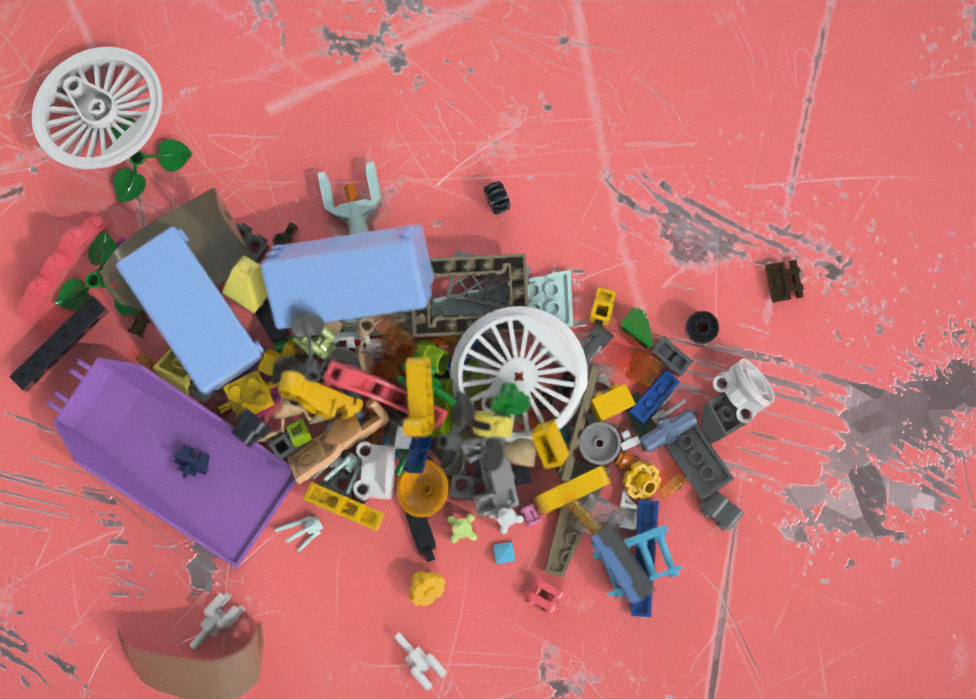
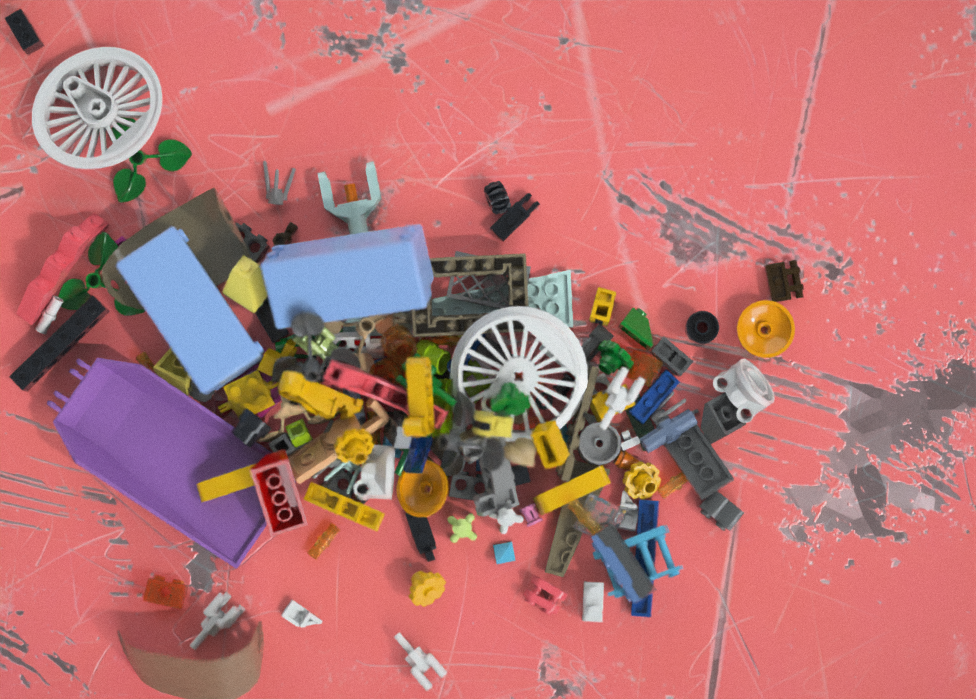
(24, 31): none -> black brick
(49, 314): none -> white pin
(139, 326): dark brown bush -> none
(154, 593): none -> clear orange brick
(190, 465): dark blue hips -> none
(225, 484): none -> yellow beam
(275, 195): none -> light grey plant
(278, 493): none -> red slope
(299, 615): none -> white slope
(312, 526): light aqua plant -> none
(323, 541): none -> clear yellow pin
(354, 445): none -> yellow plant
(513, 218): none -> black hinge
(593, 601): none -> white brick
(613, 357): none -> green plant
(620, 396): none -> white plant
(779, 329): none -> light orange dish

